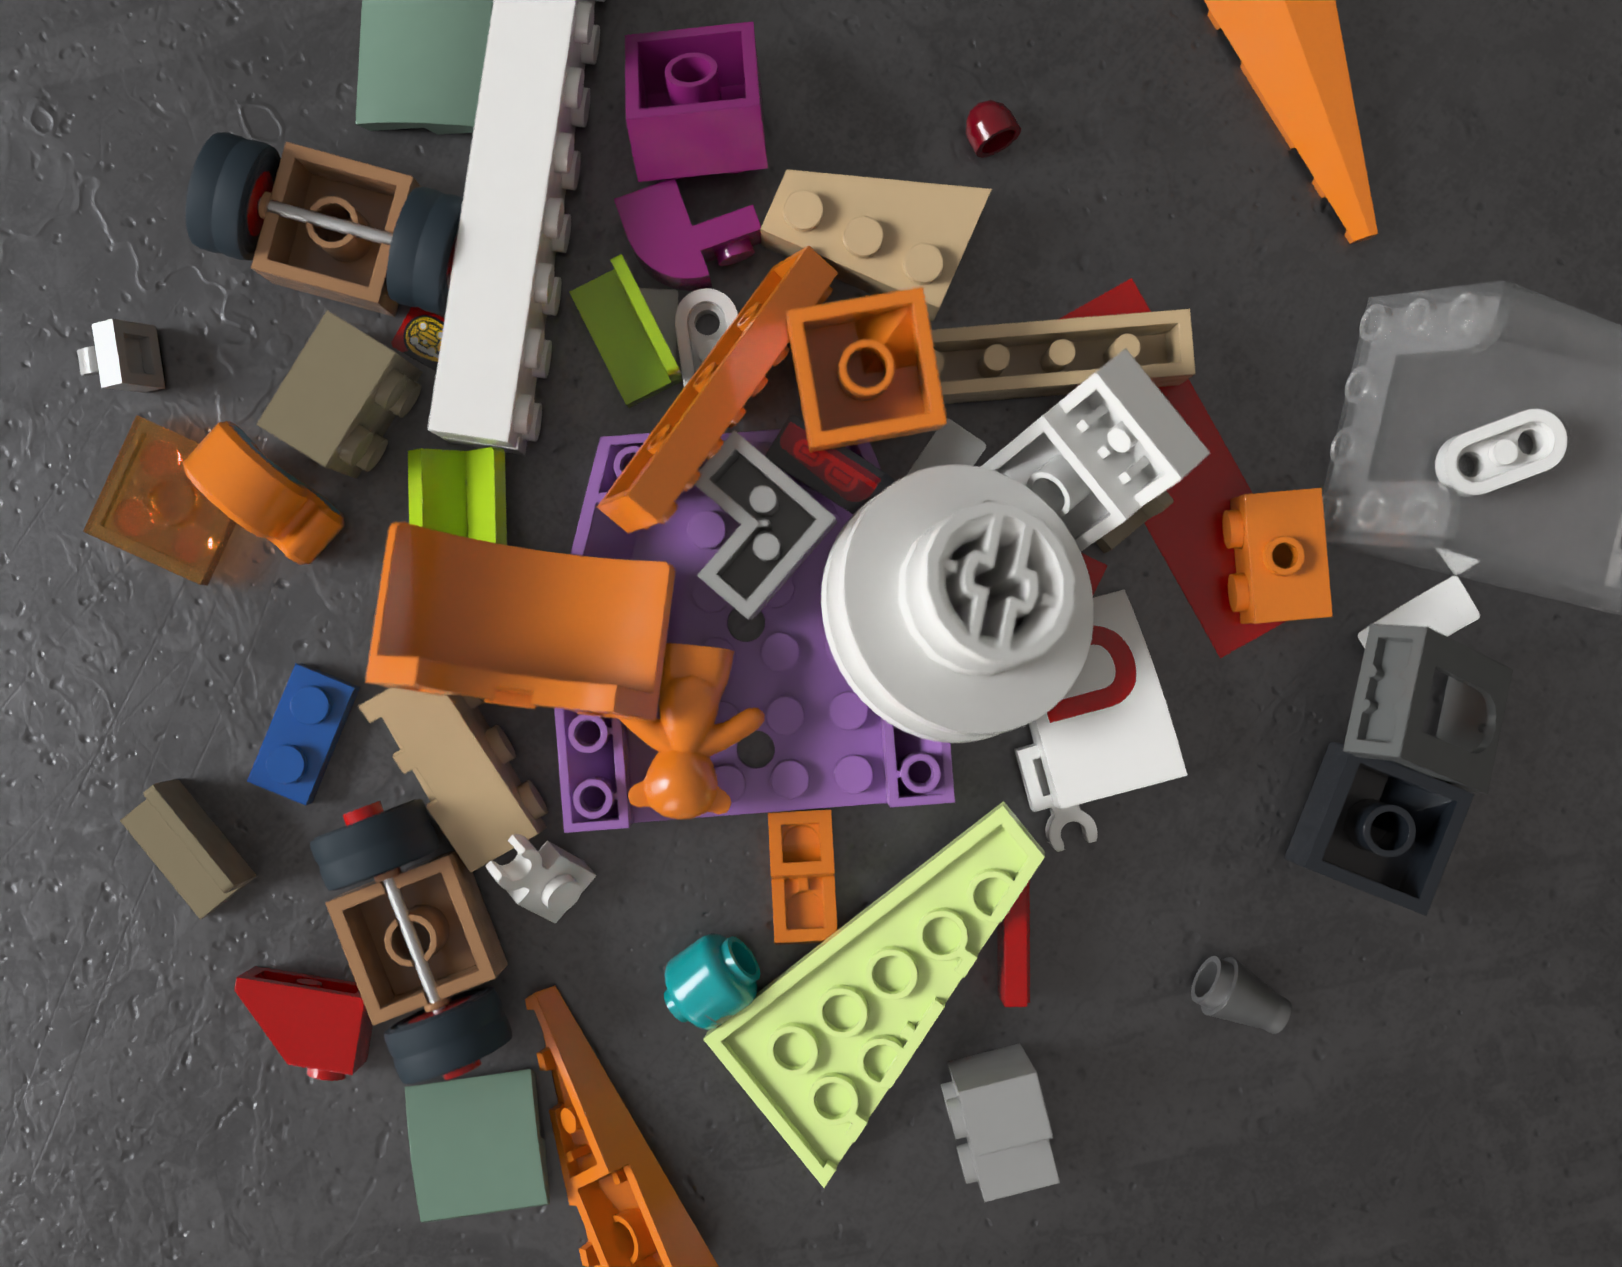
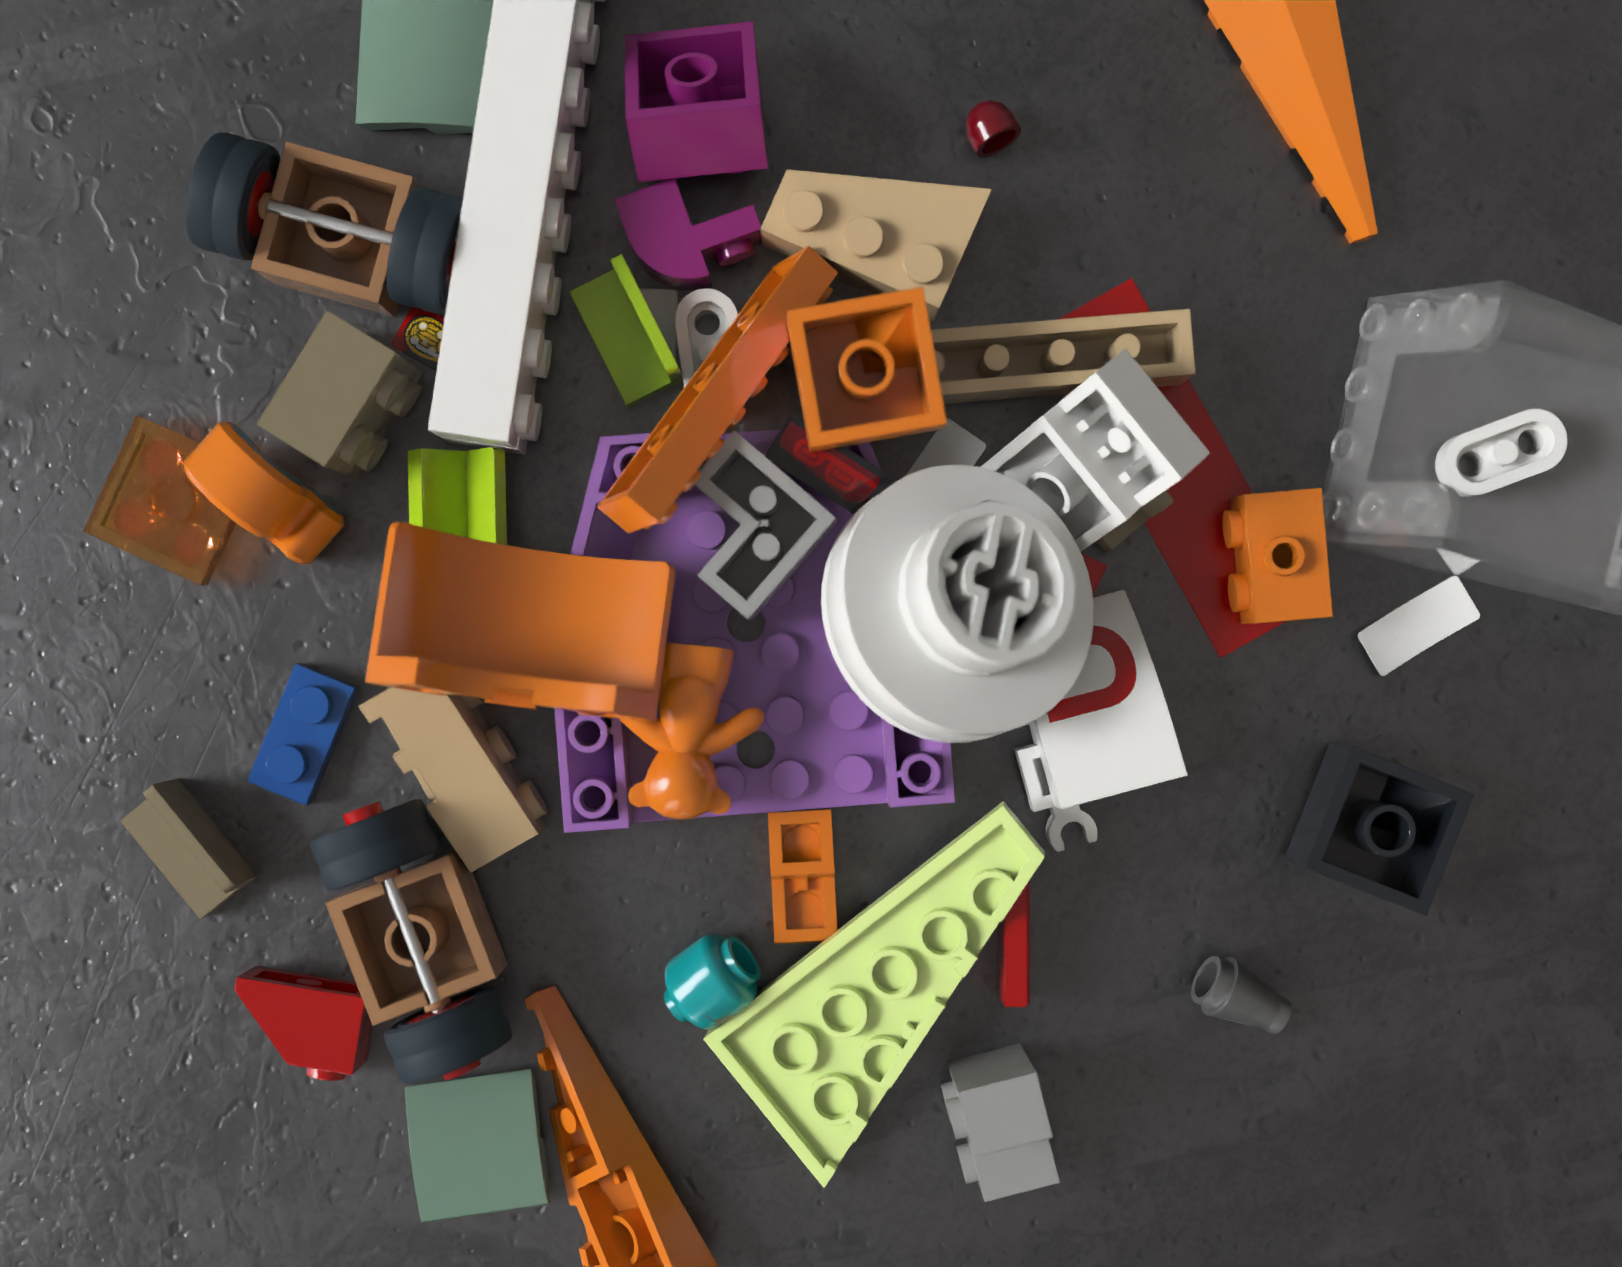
(124, 356): light grey tile -> none
(542, 880): white plate -> none
(1394, 700): dark grey panel -> none

